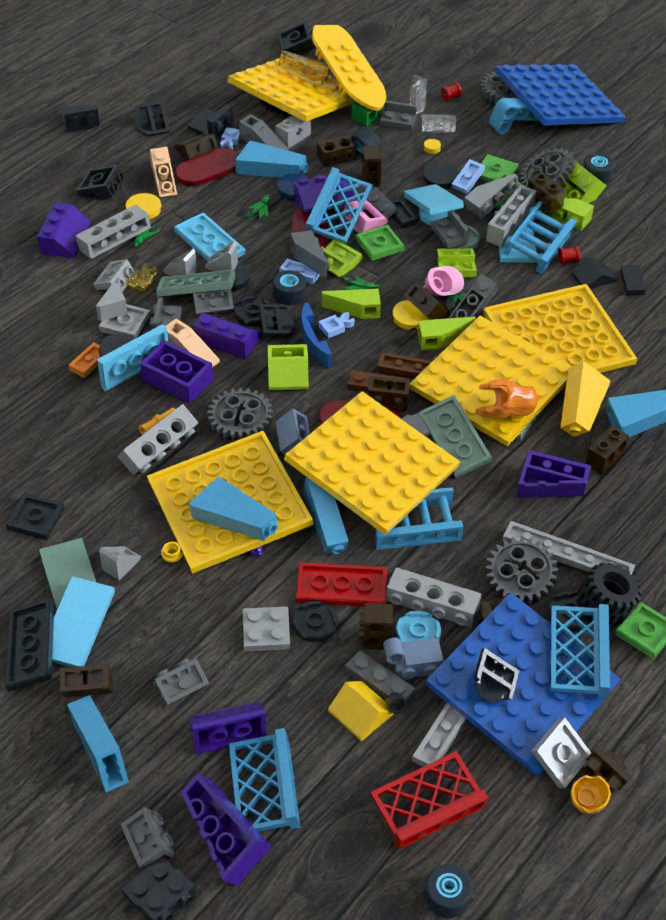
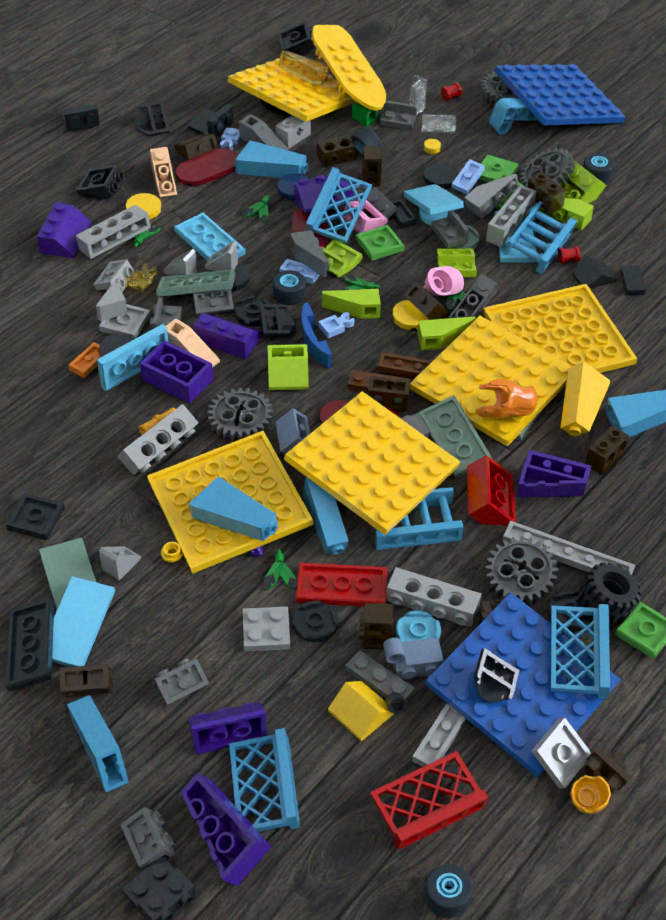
(278, 569): none -> green piece
(490, 493): none -> red slope

